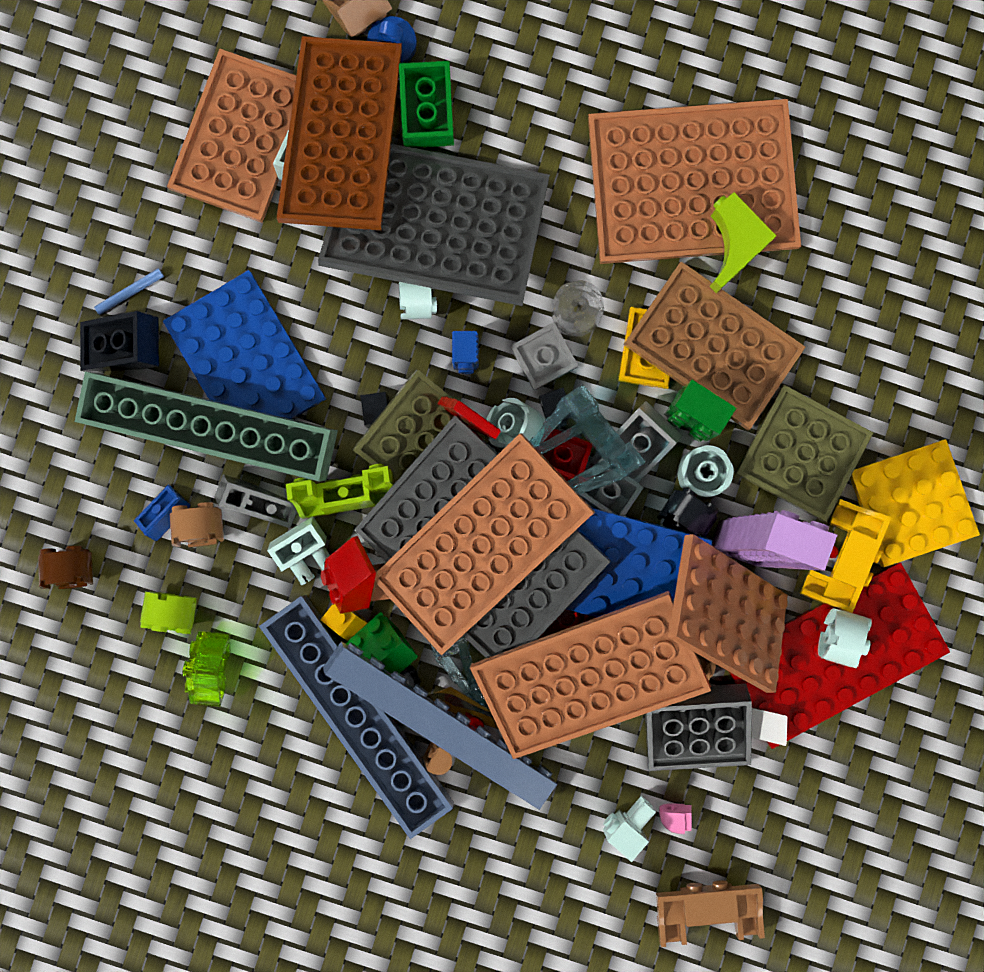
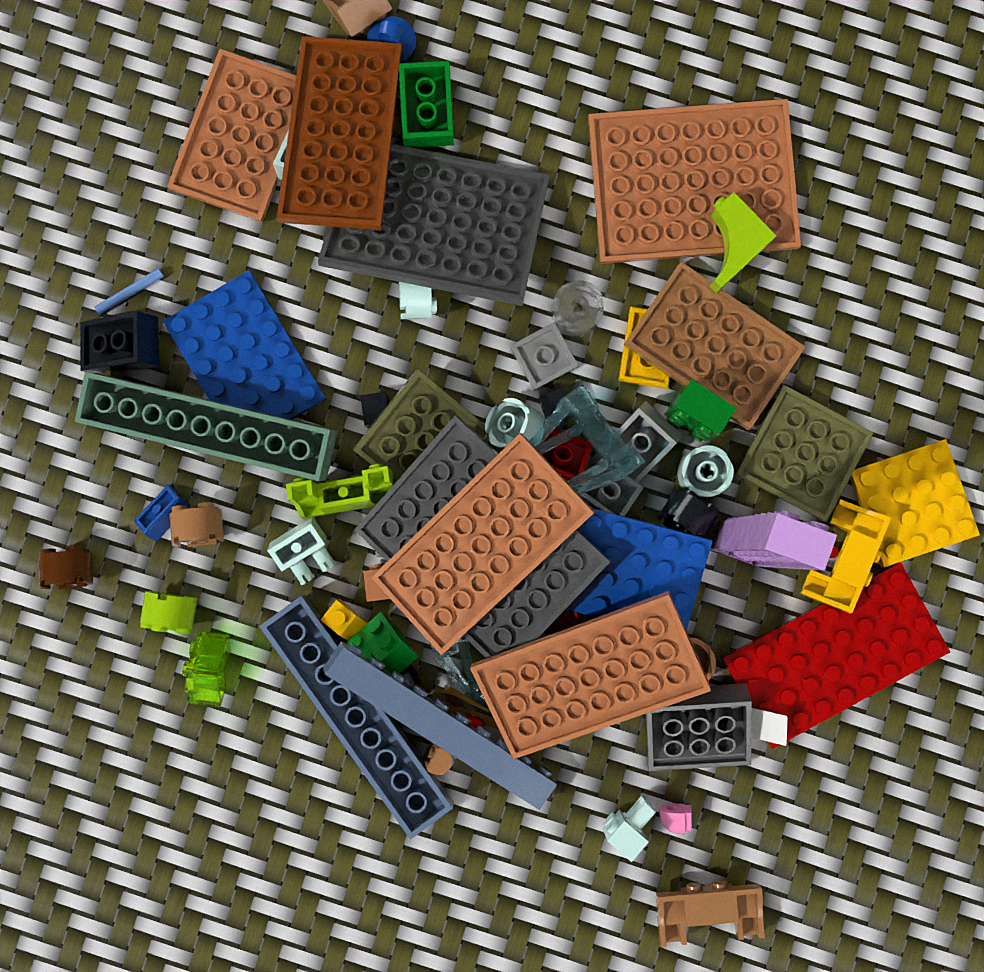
(254, 501): dark grey slope -> none
(349, 577): red slope -> none
(465, 351): blue brick -> none
(469, 416): red tile -> none
(728, 614): nougat plate -> none
(844, 638): light aqua brick -> none

